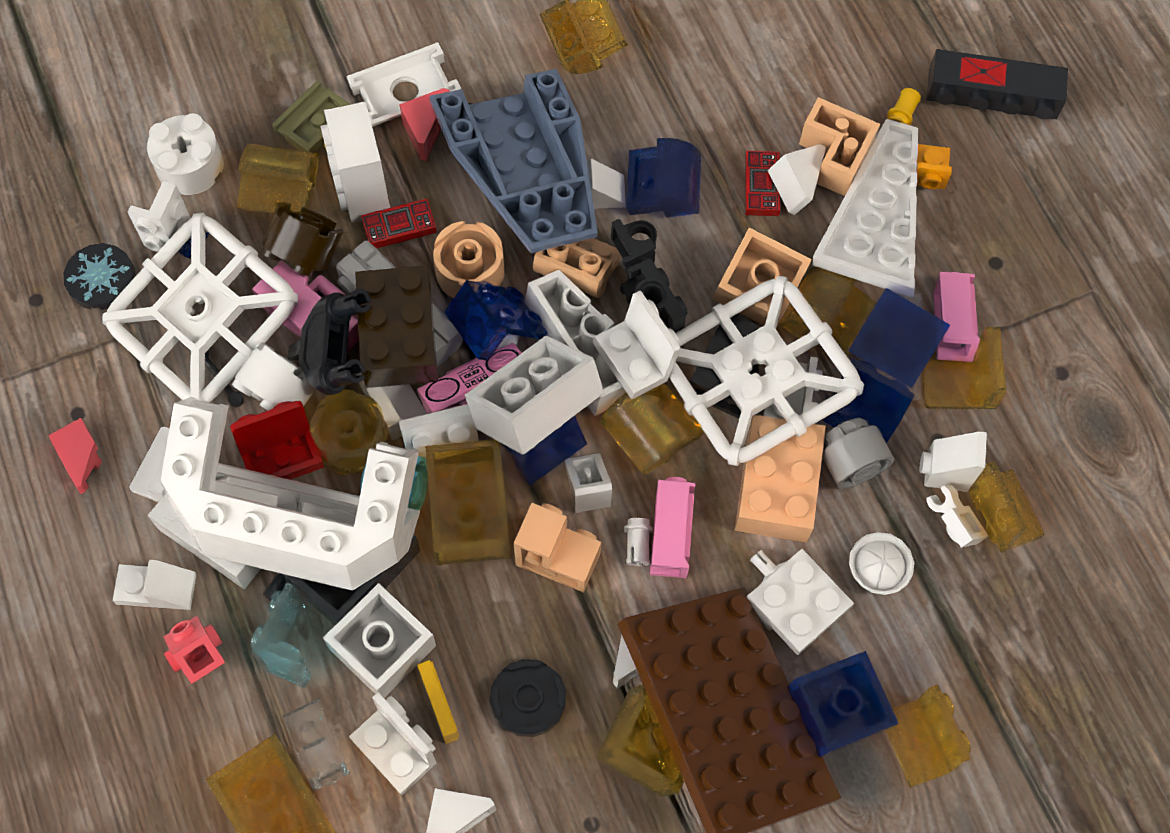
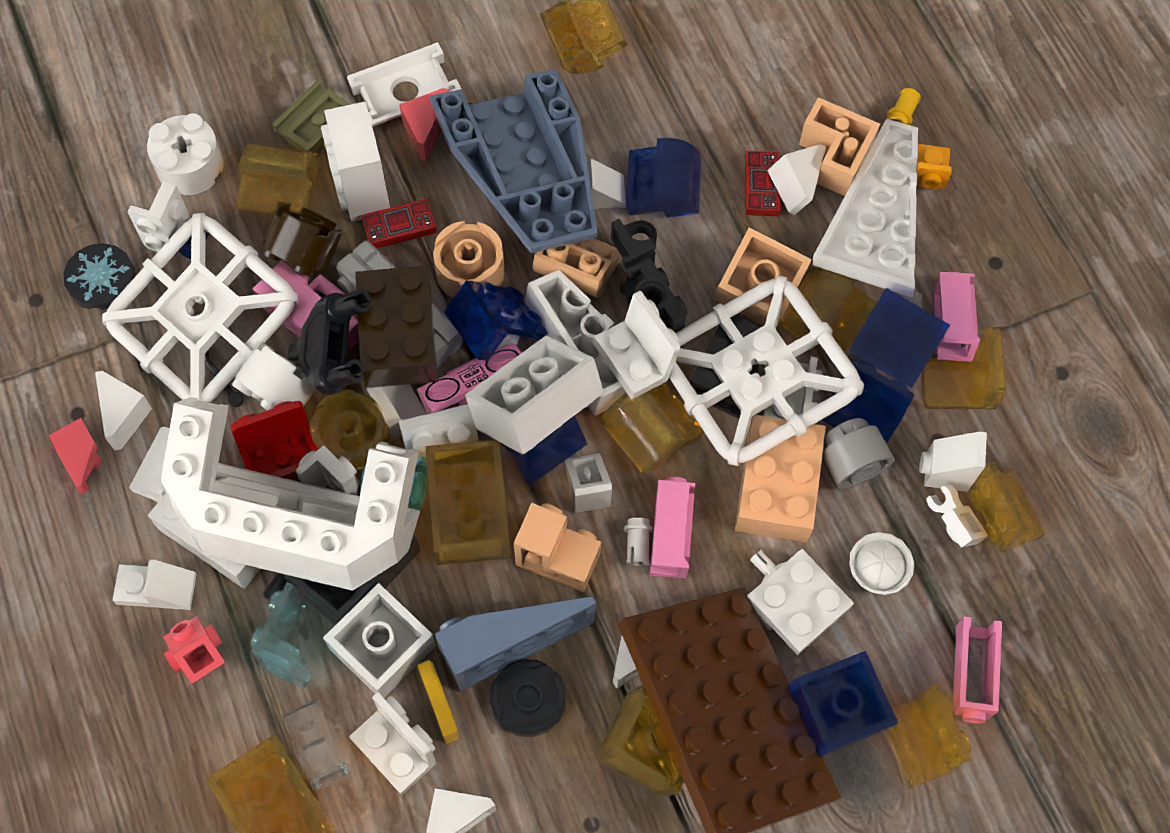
(121, 409): none -> white slope
(324, 469): none -> white bracket
(491, 641): none -> sand blue slope
(977, 671): none -> bright pink window
(997, 84): black brick -> none

